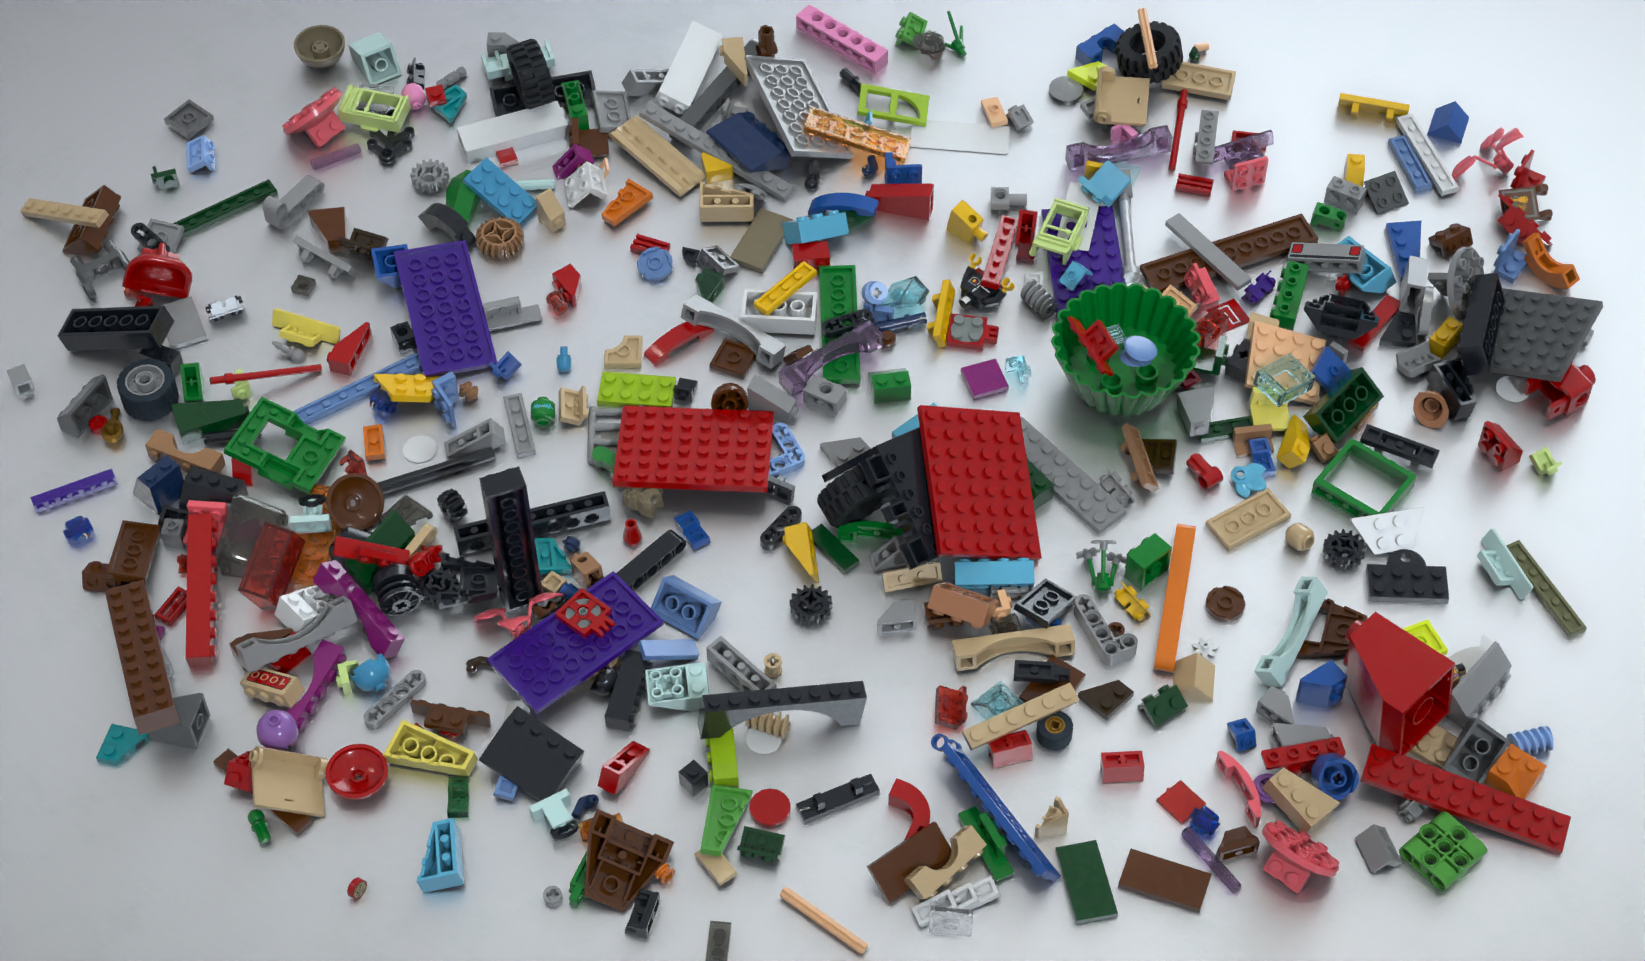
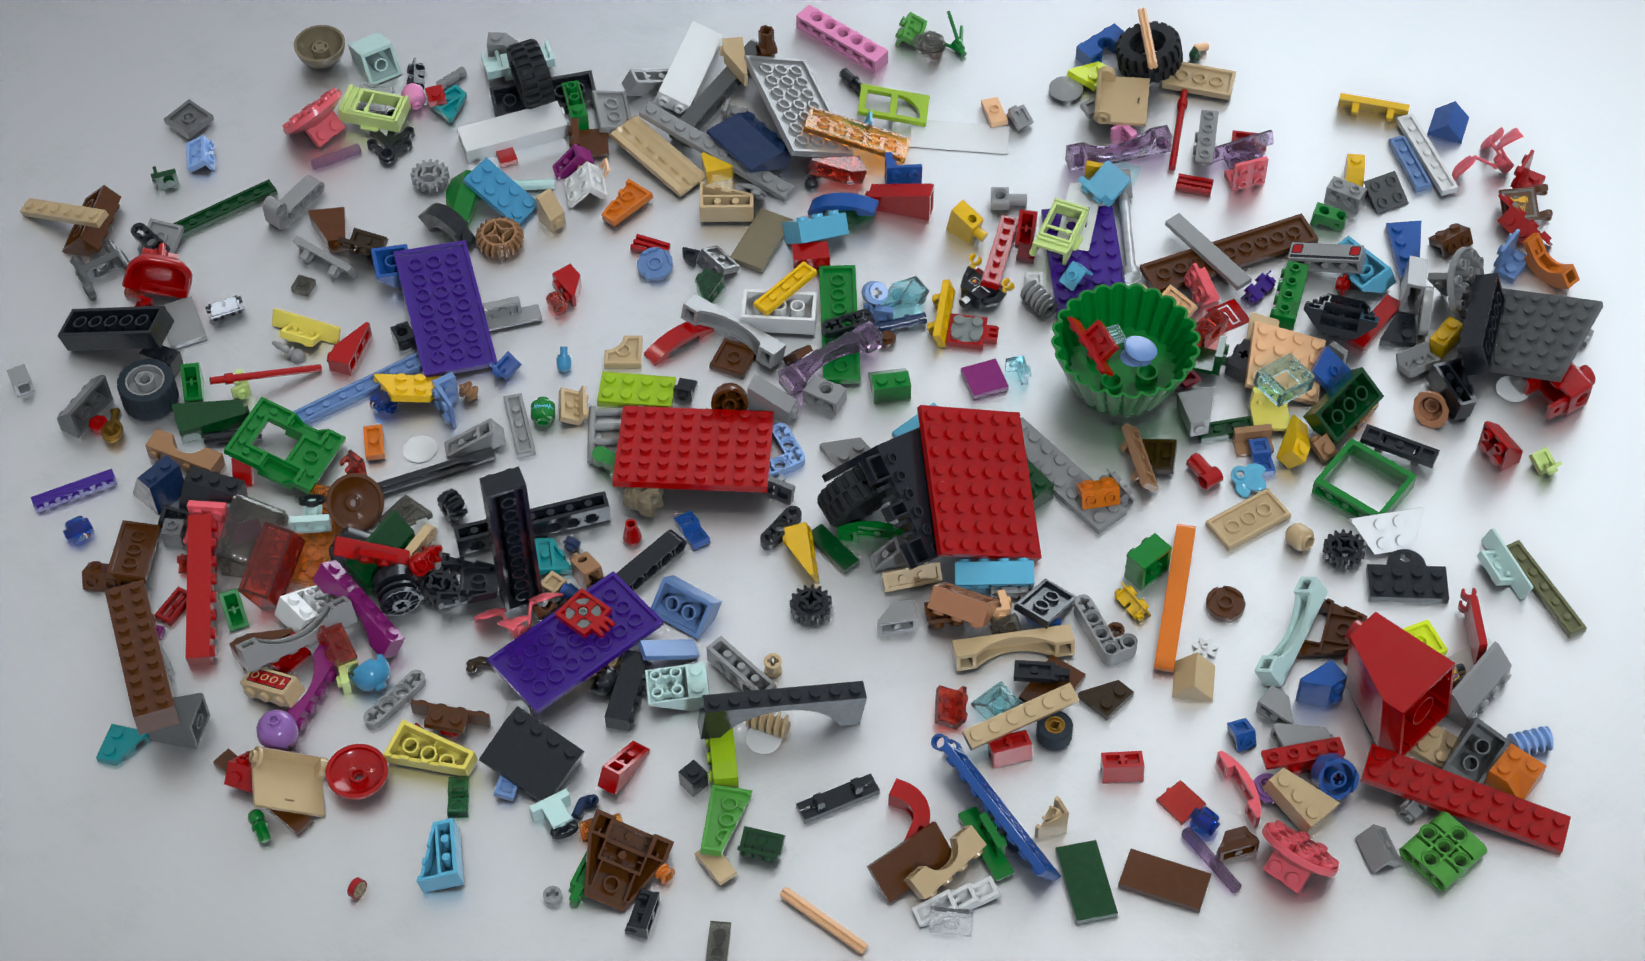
(233, 609): none -> green slope
(337, 645): none -> clear red bracket
(770, 808): red tile -> none
(839, 169): none -> clear red slope
(871, 168): dark blue arm -> none
(1099, 493): none -> orange bracket
(1102, 581): plant -> none
(1163, 705): dark green bracket -> none
(1474, 624): none -> red tile

